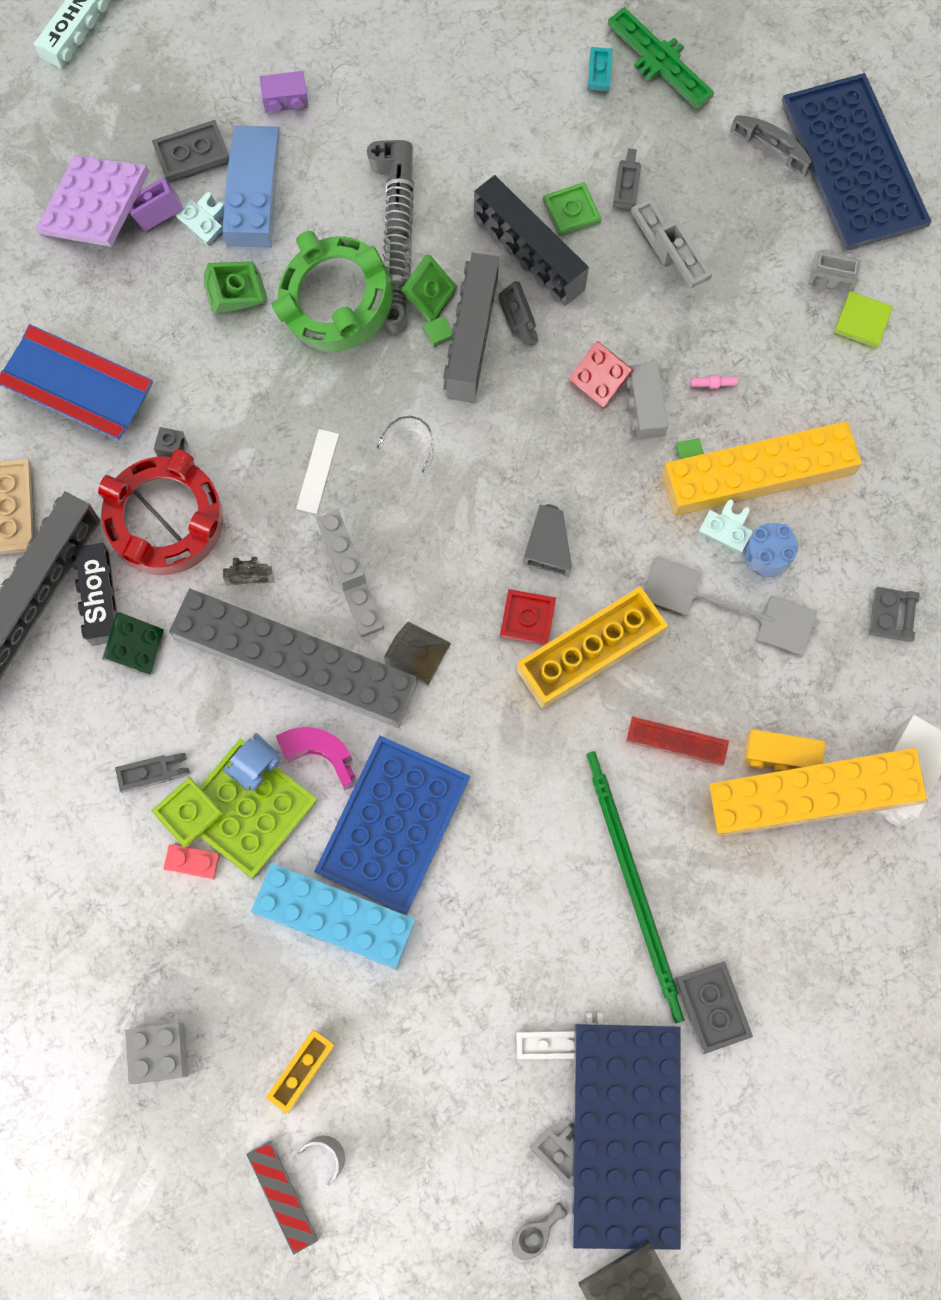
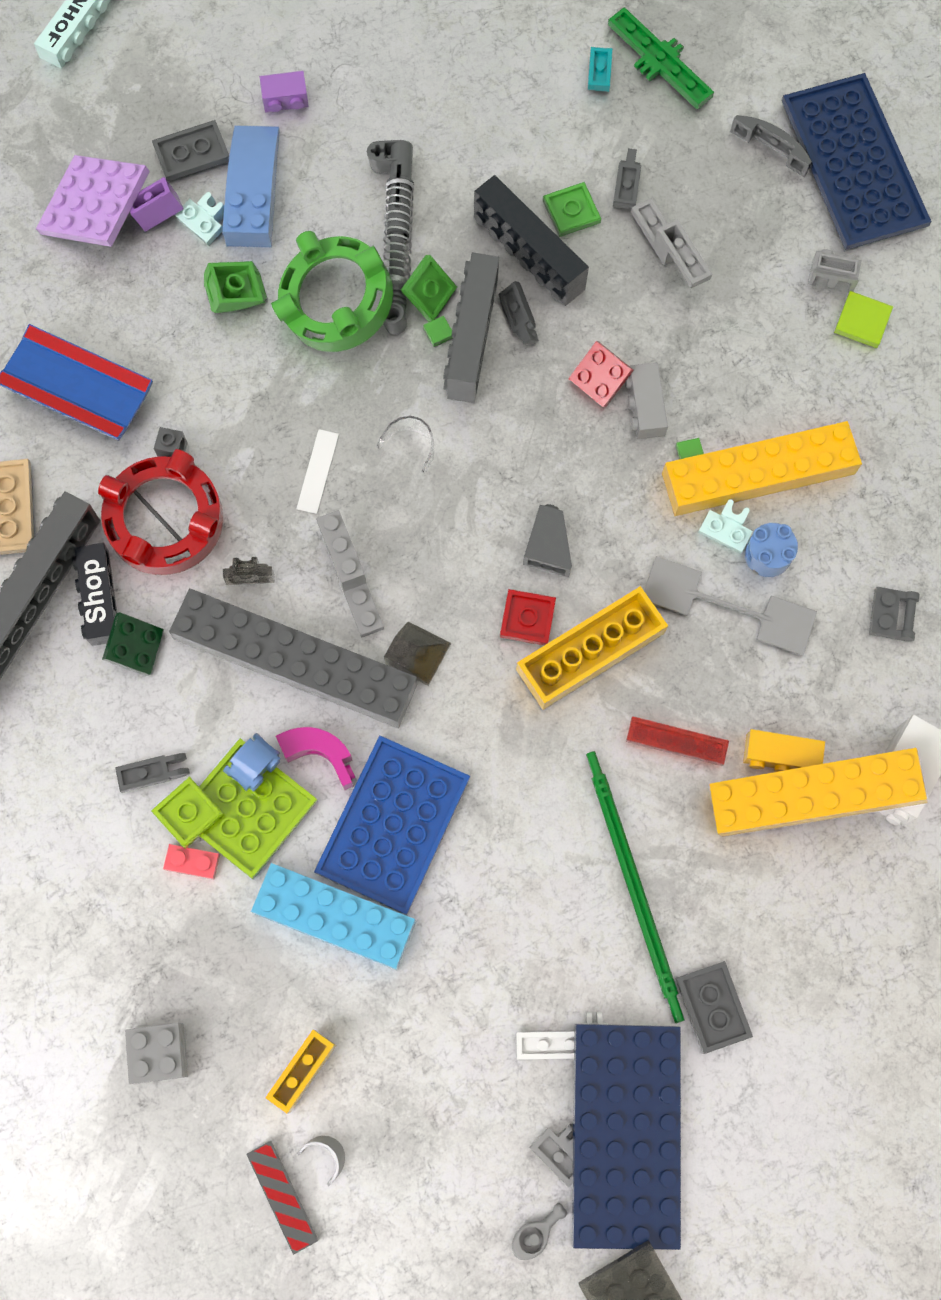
(714, 381): bright pink bar -> none

